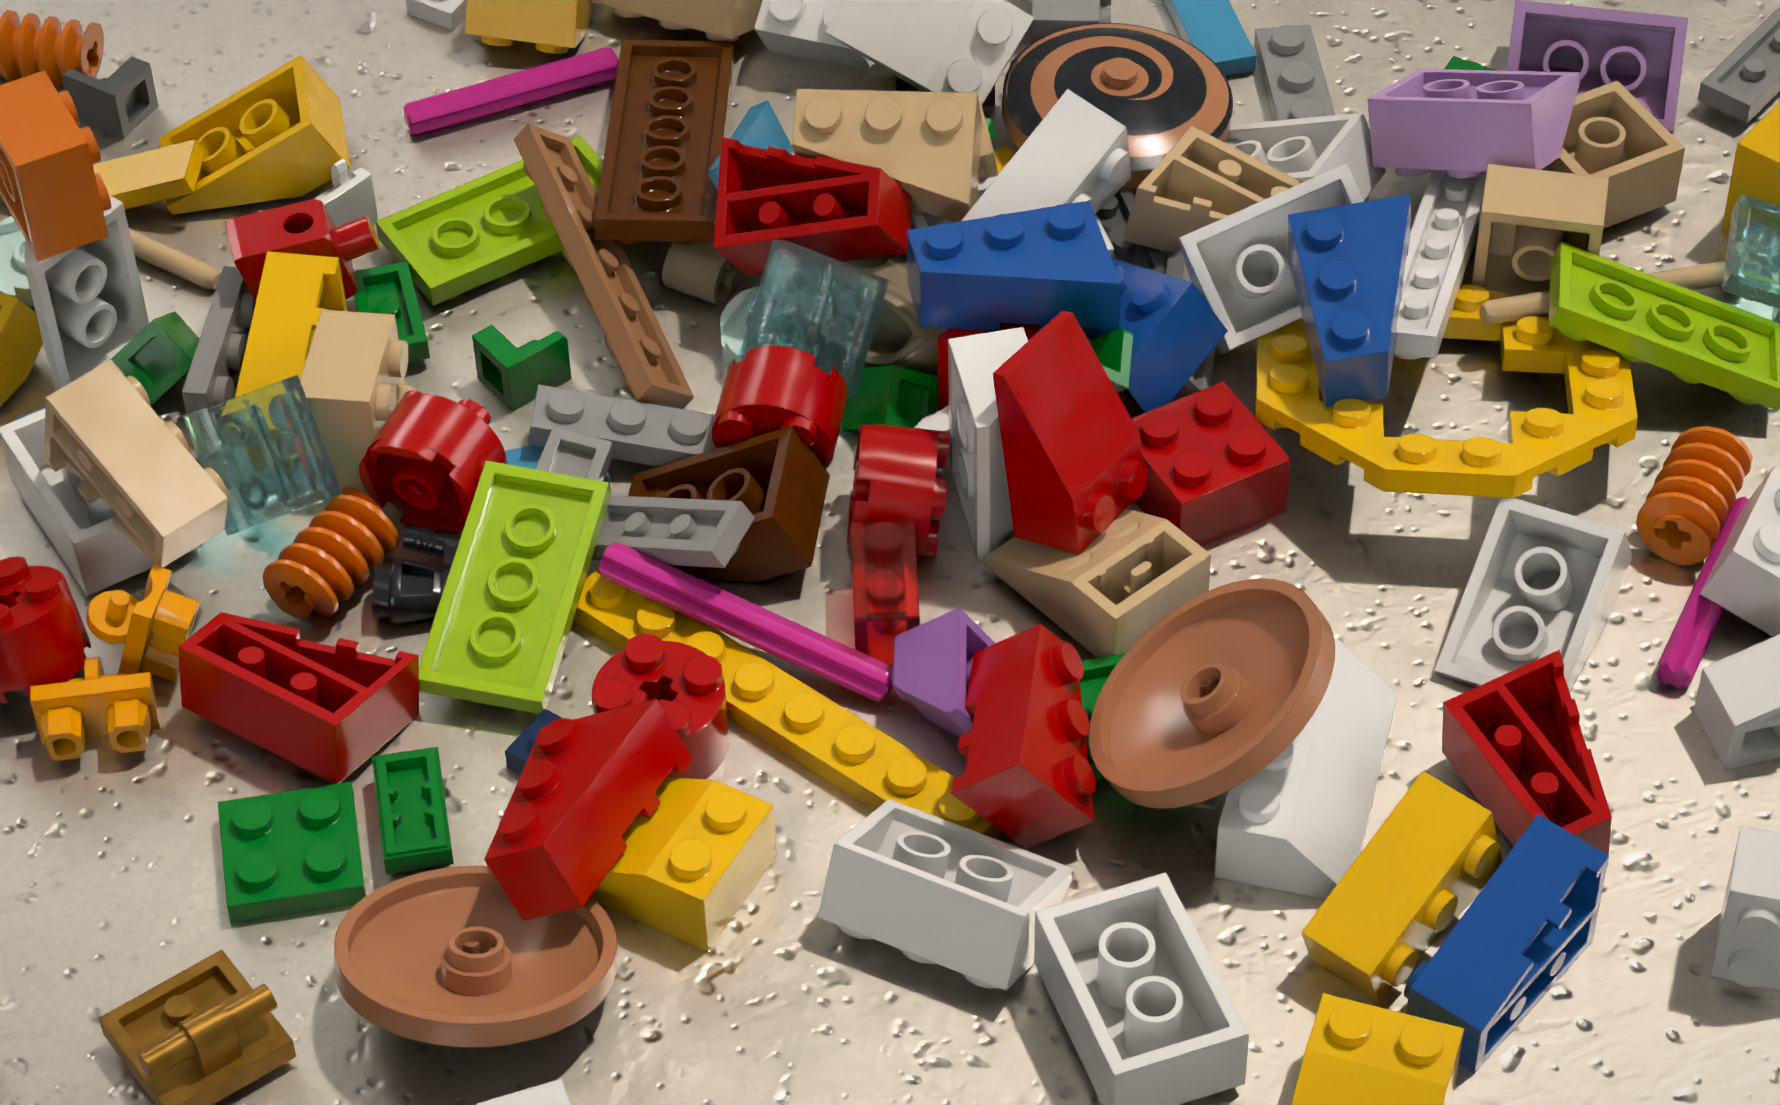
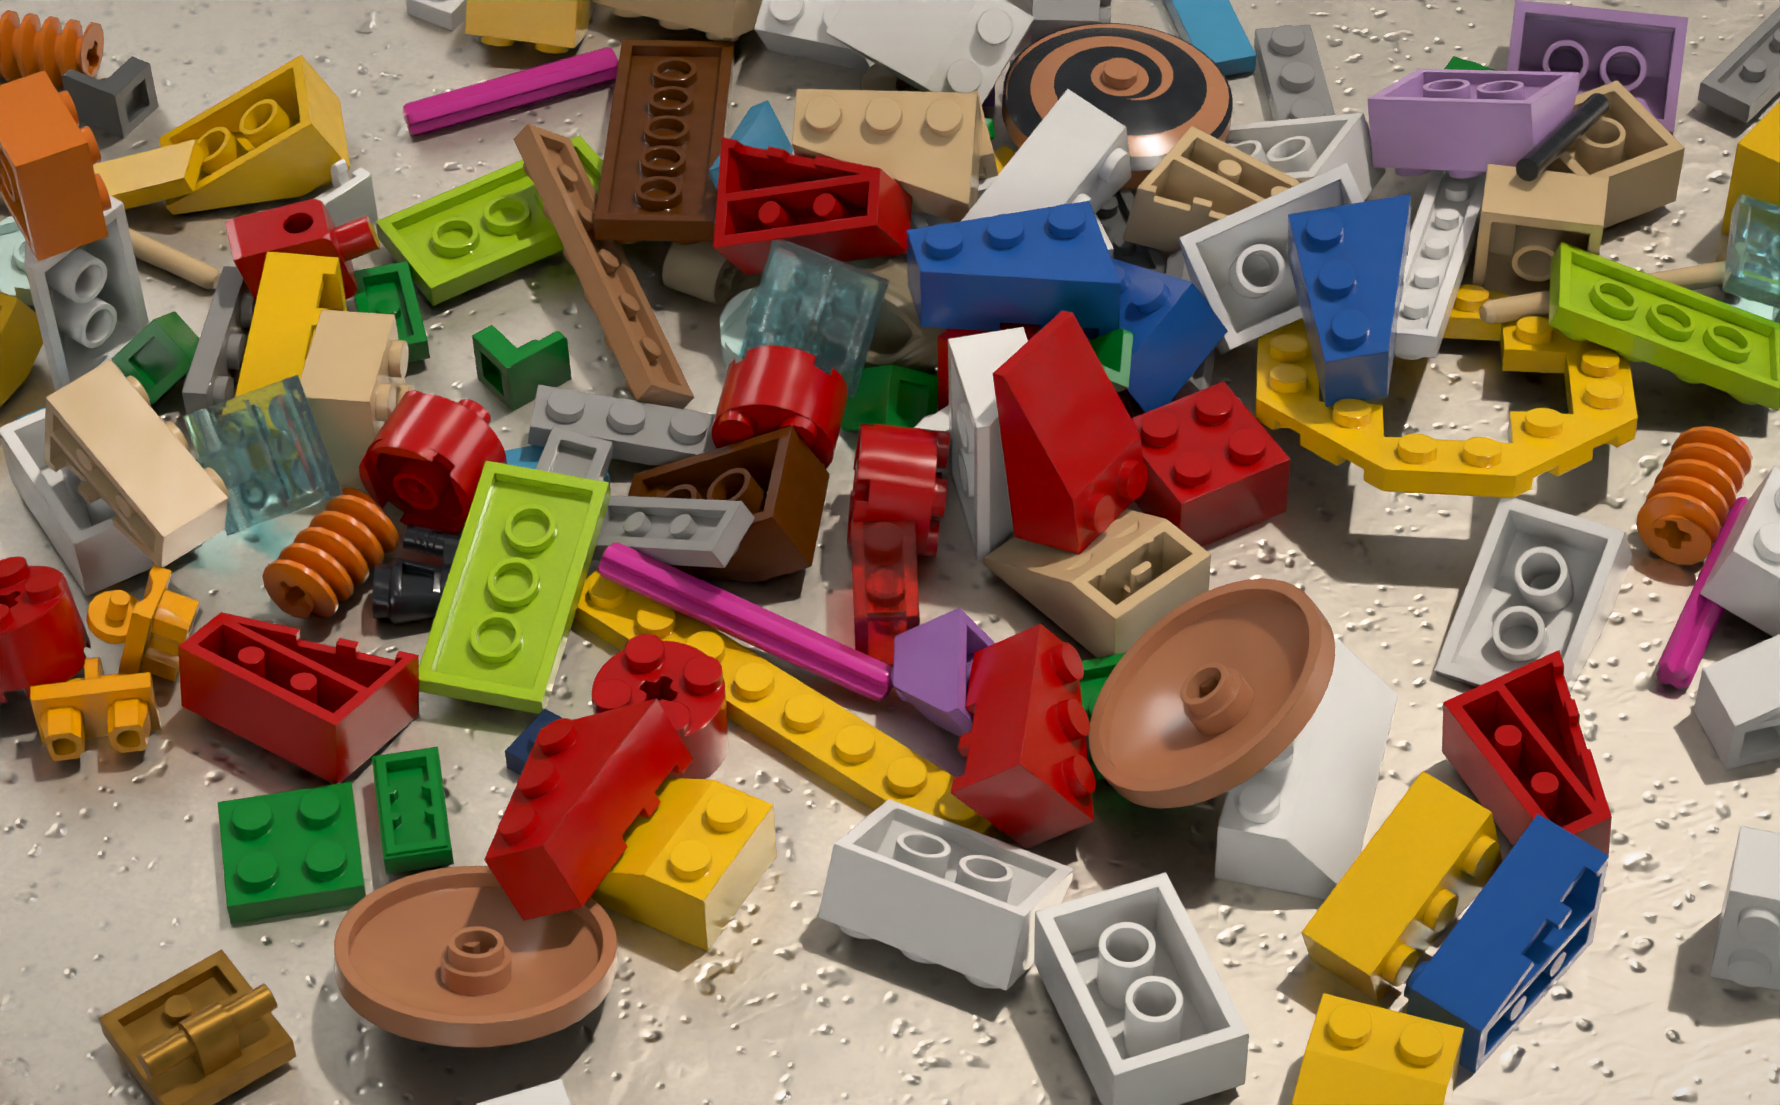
(1562, 137): none -> black bar

